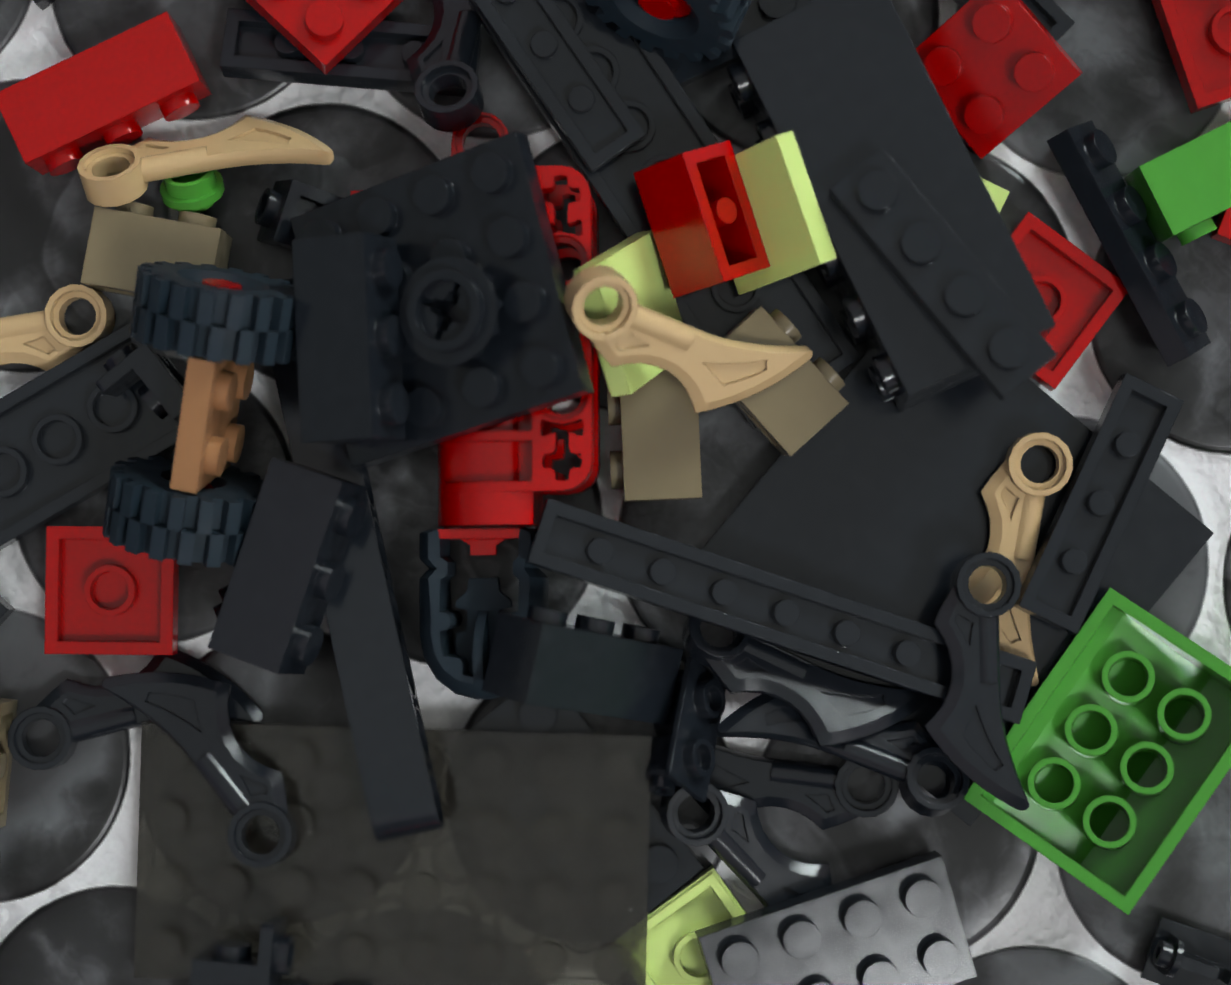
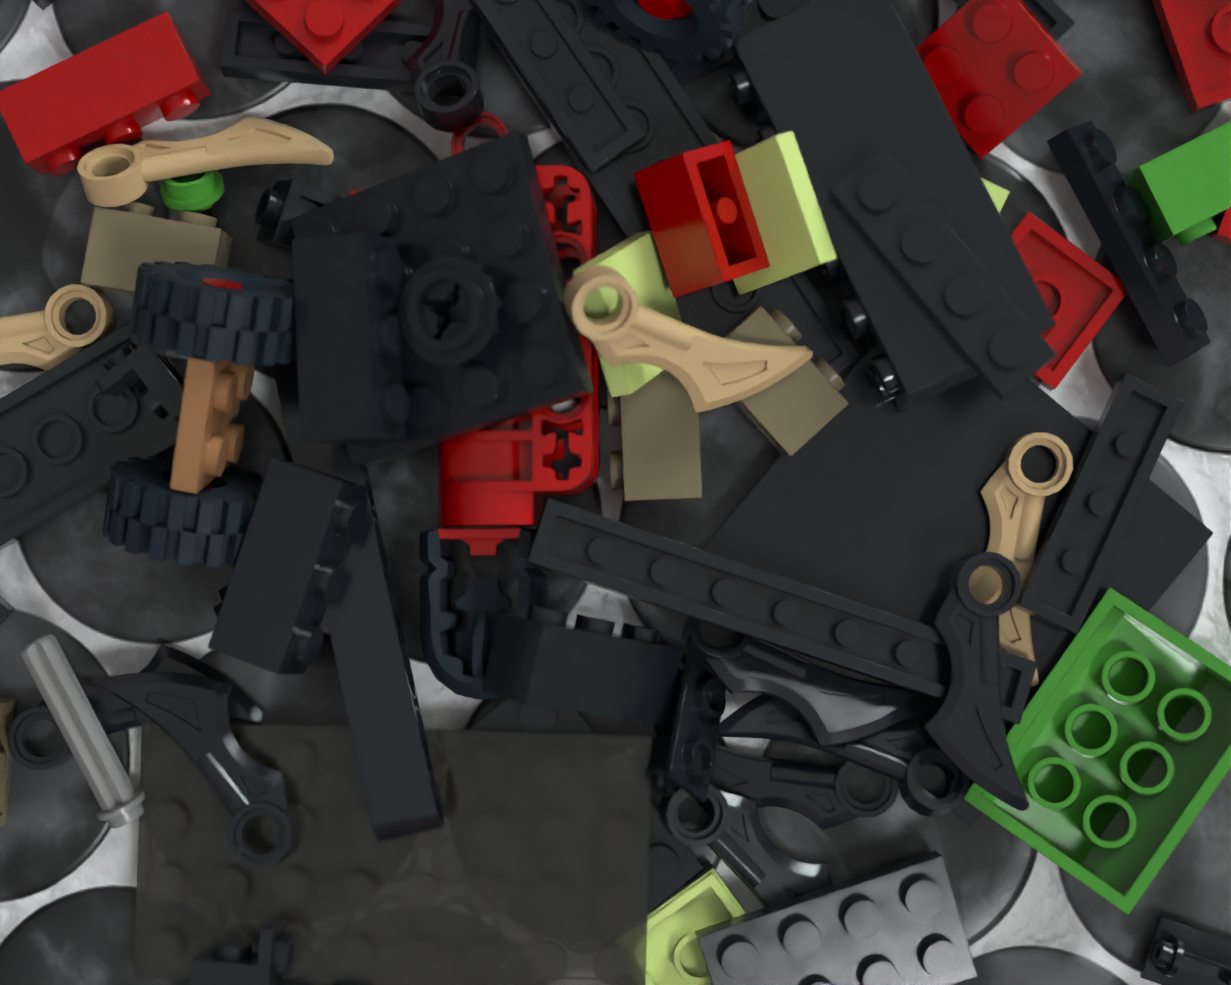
(83, 732): none -> light grey axle
(107, 597): red plate -> none

